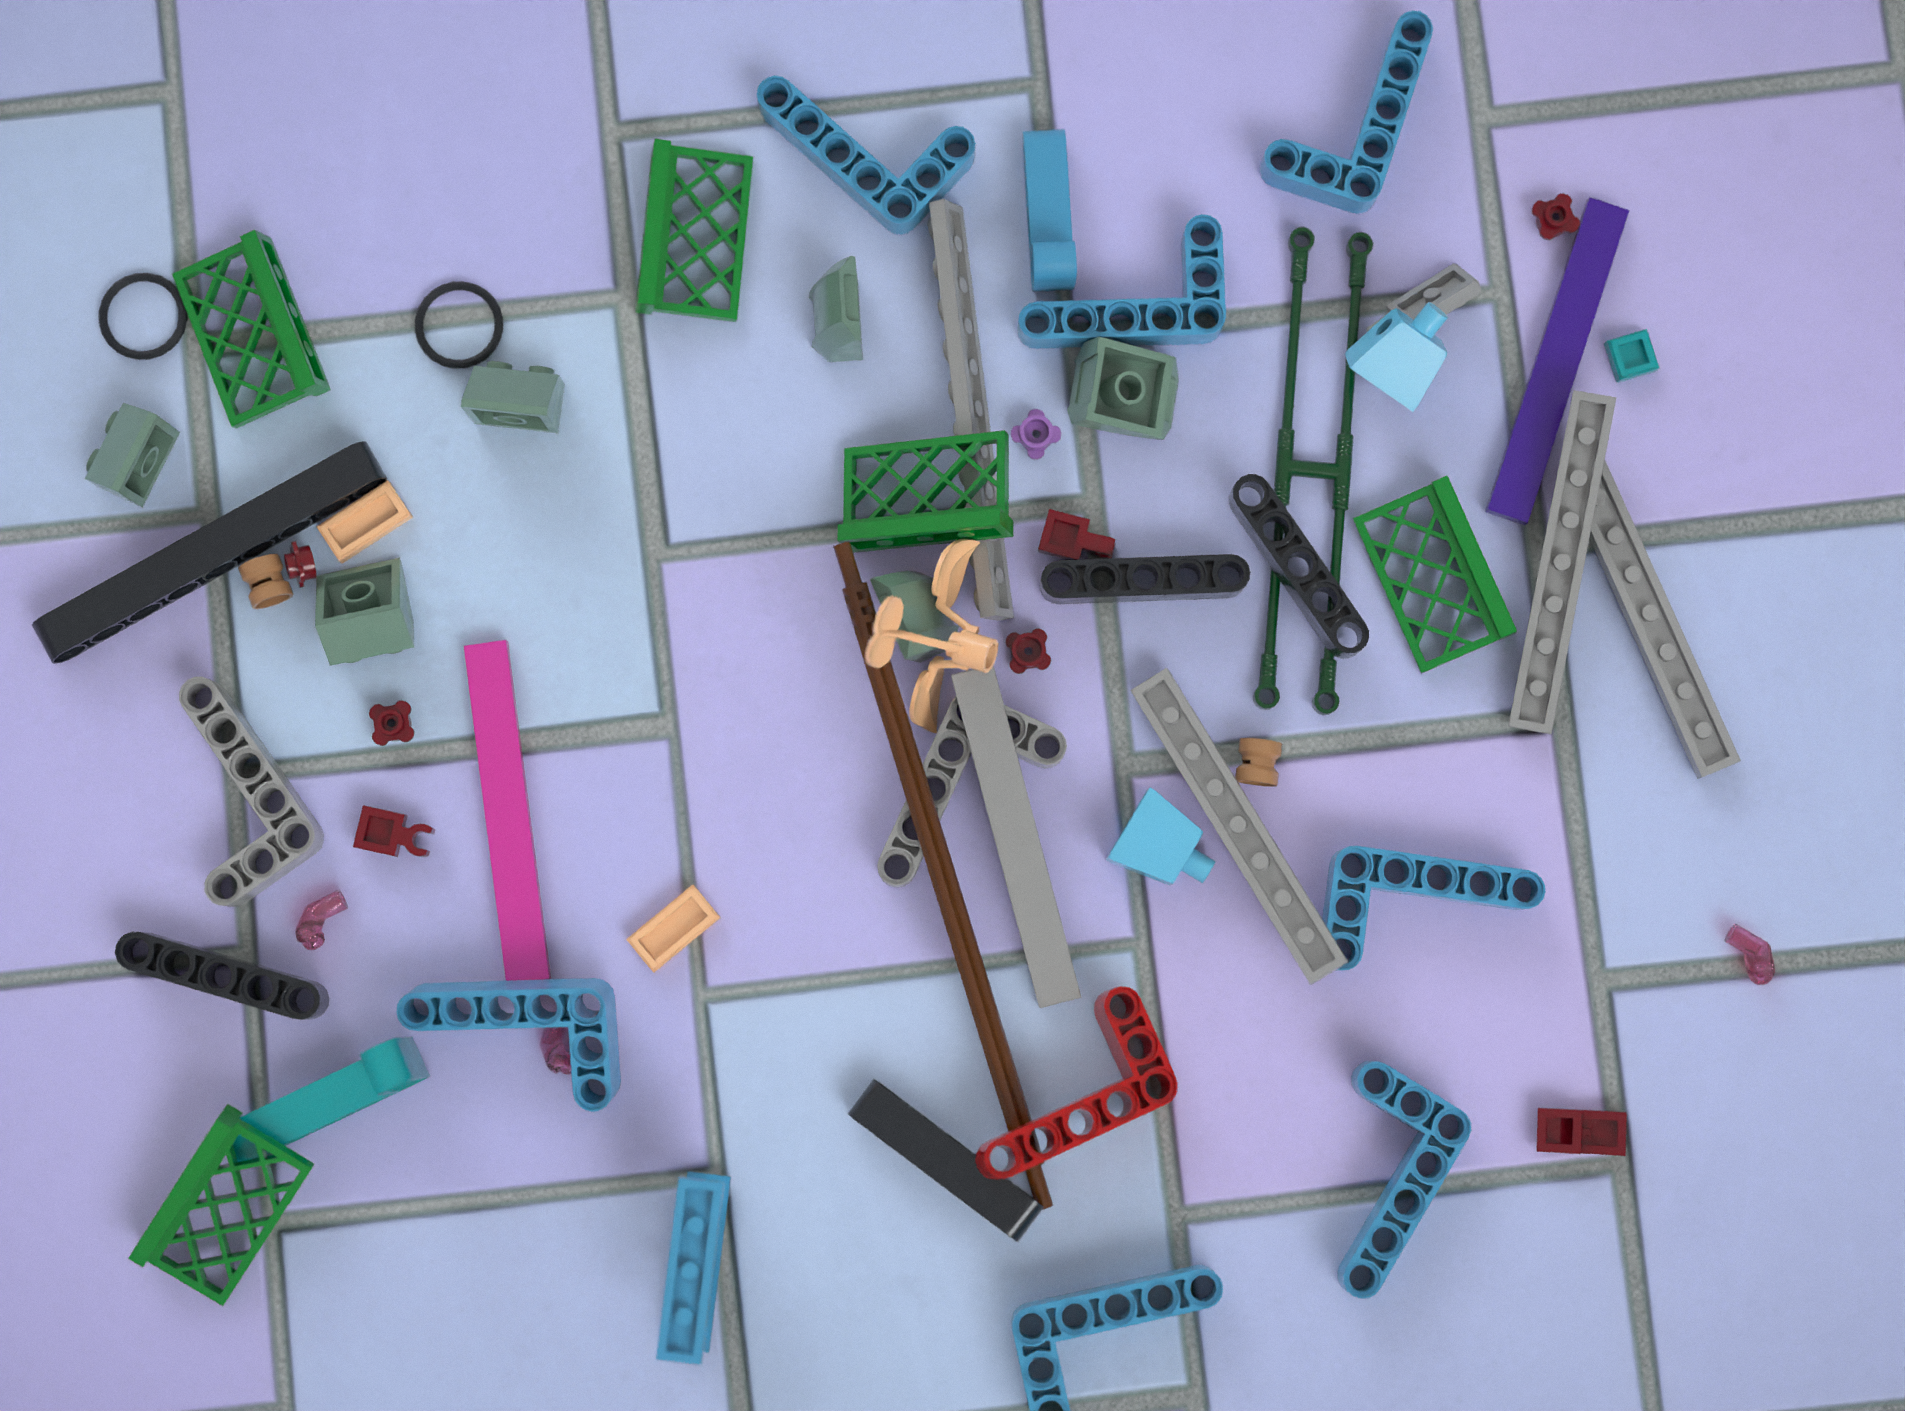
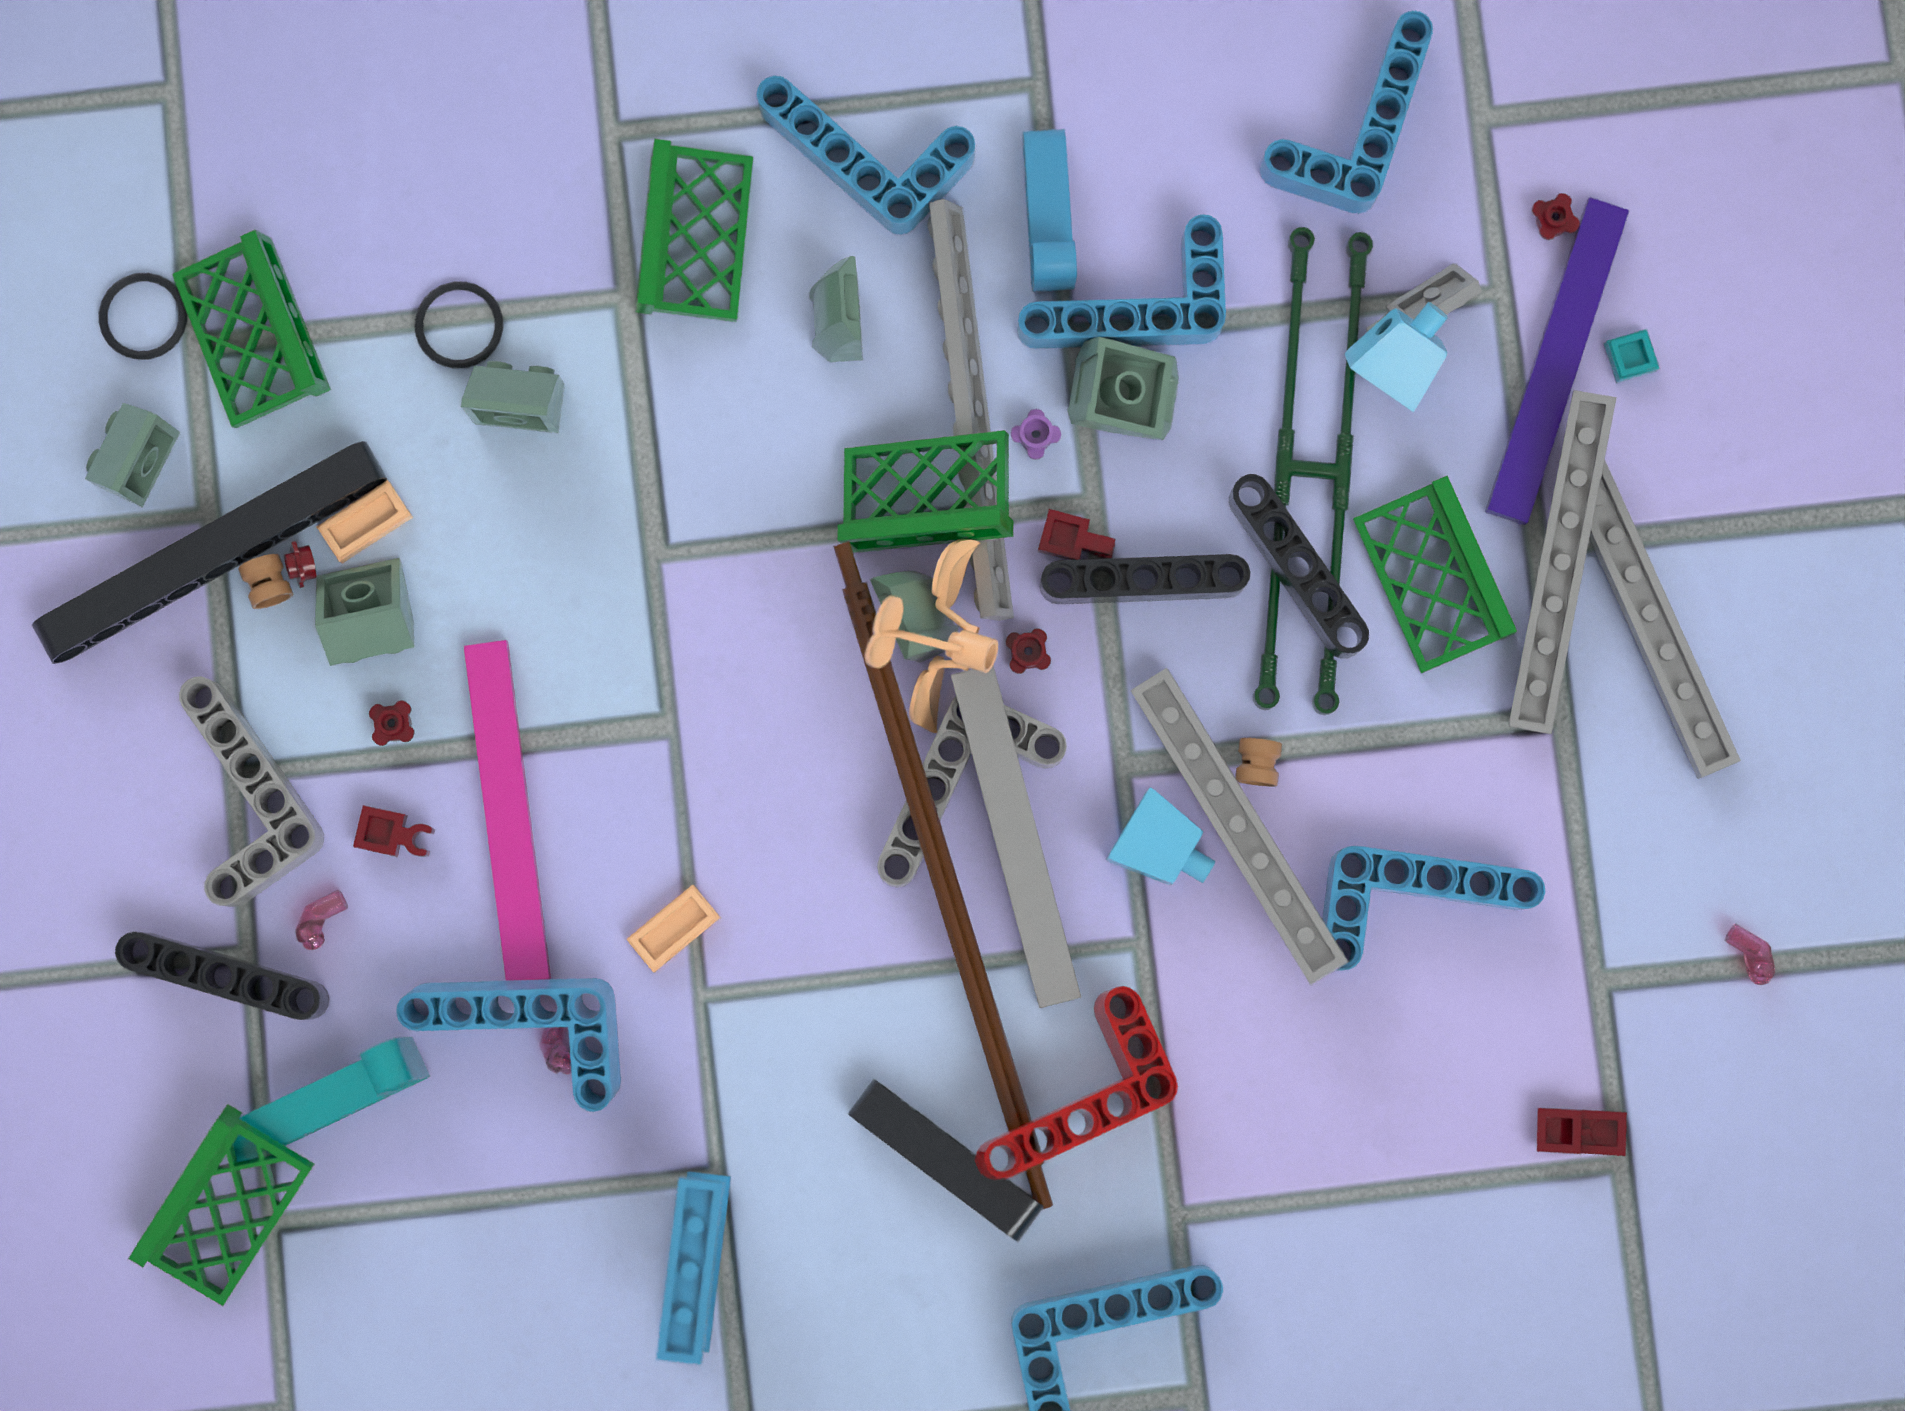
(1405, 1176): dark azure beam -> none

